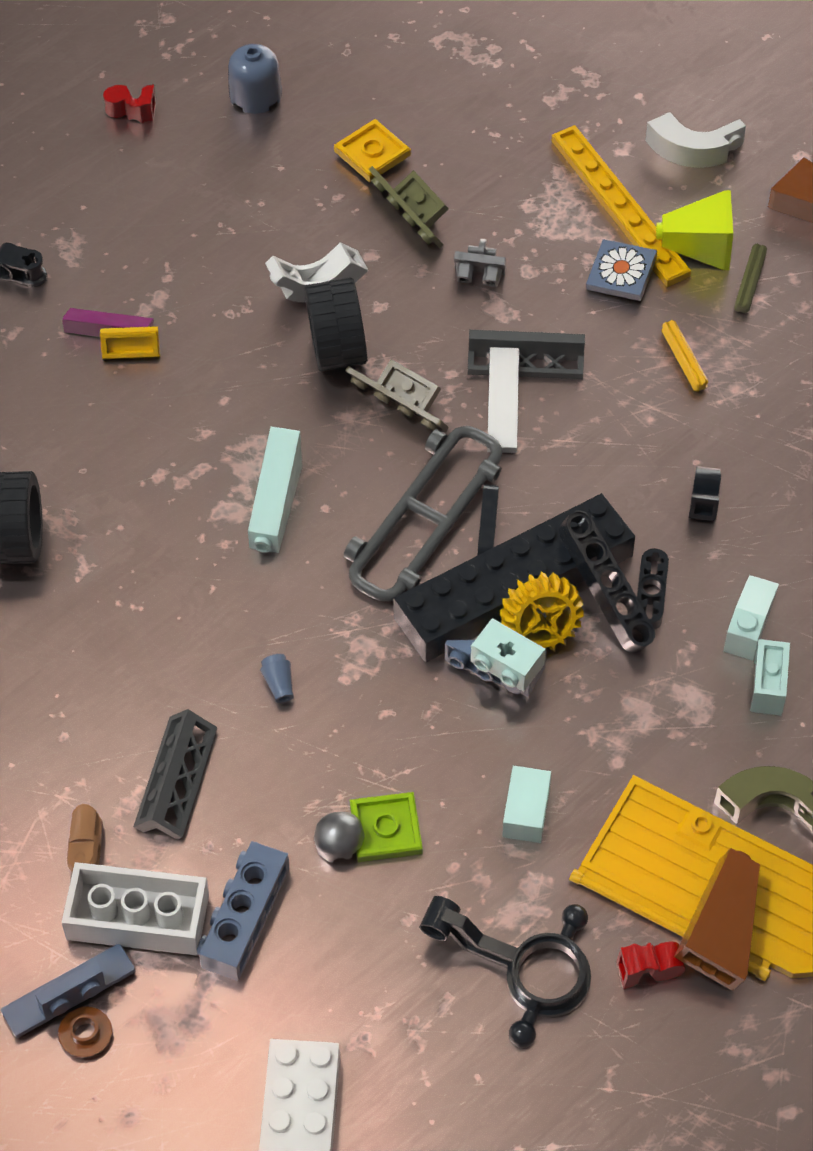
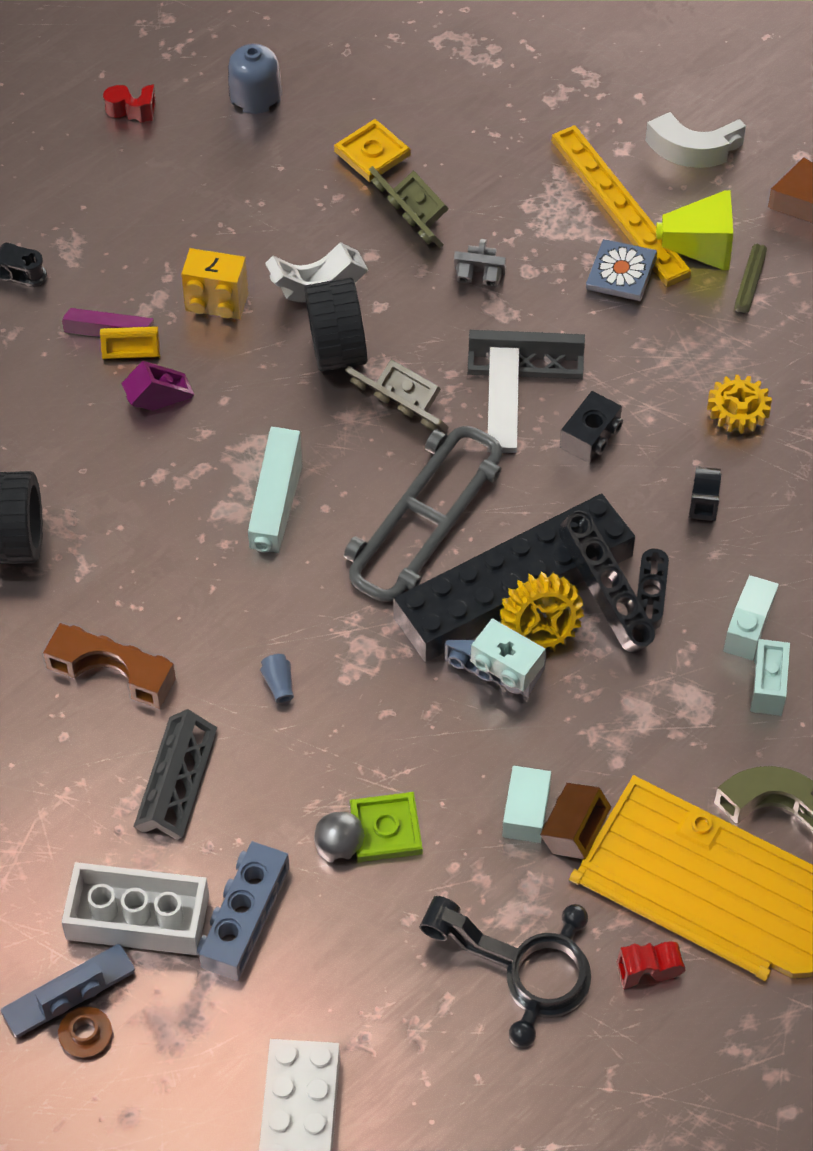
(76, 651): none -> dark orange arch
(84, 837): medium nougat arm -> none
(156, 386): none -> magenta slope
(215, 283): none -> yellow brick
(488, 518): black beam -> none
(575, 820): none -> reddish brown piece
(591, 427): none -> black brick
(684, 356): yellow axle -> none
(722, 924): dark orange slope -> none
(739, 403): none -> yellow gear

